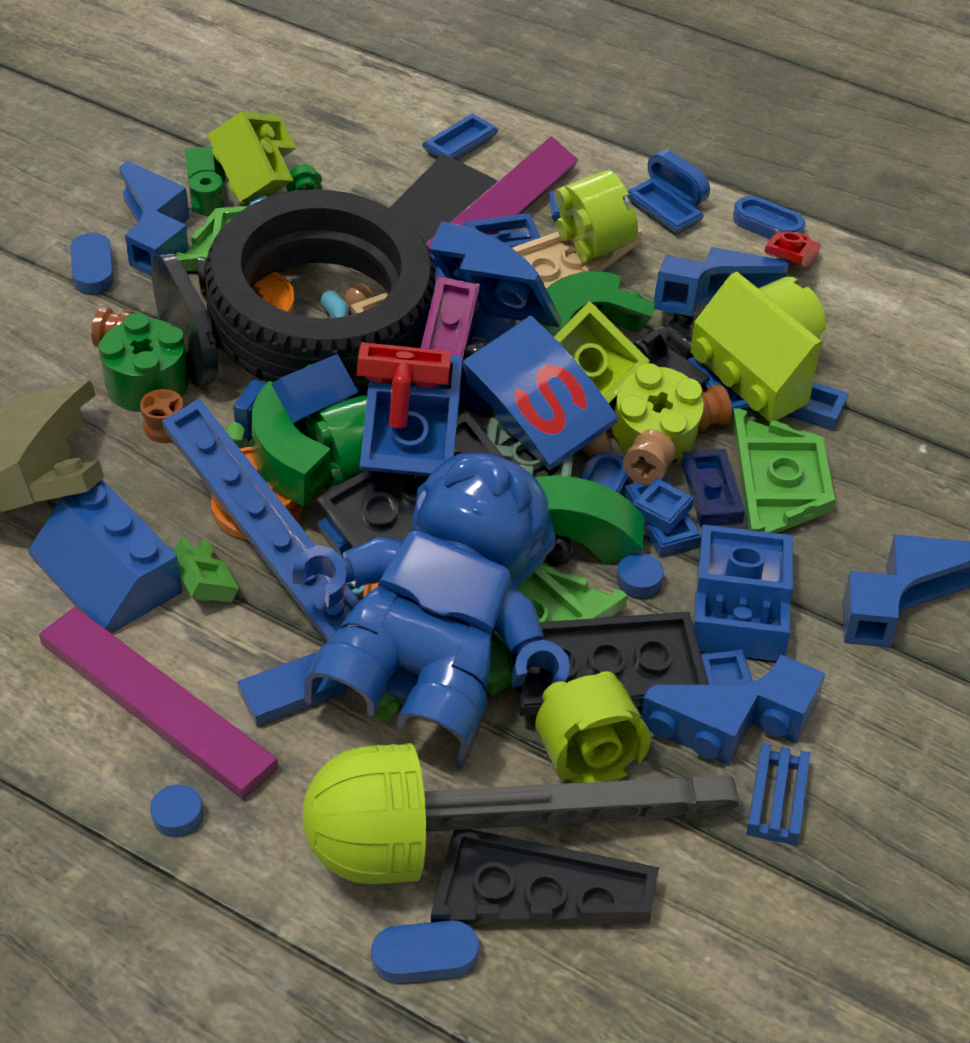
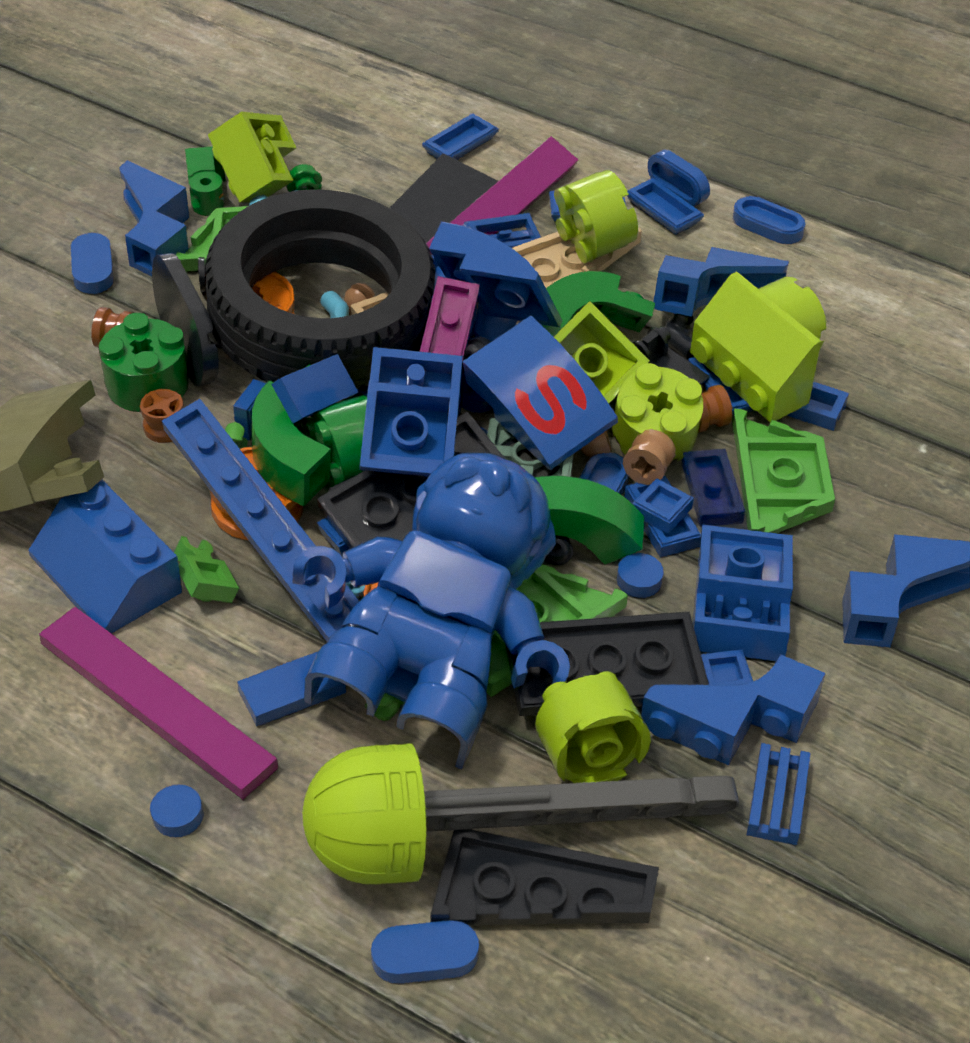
(401, 366): red plate -> none
(793, 247): red slope -> none

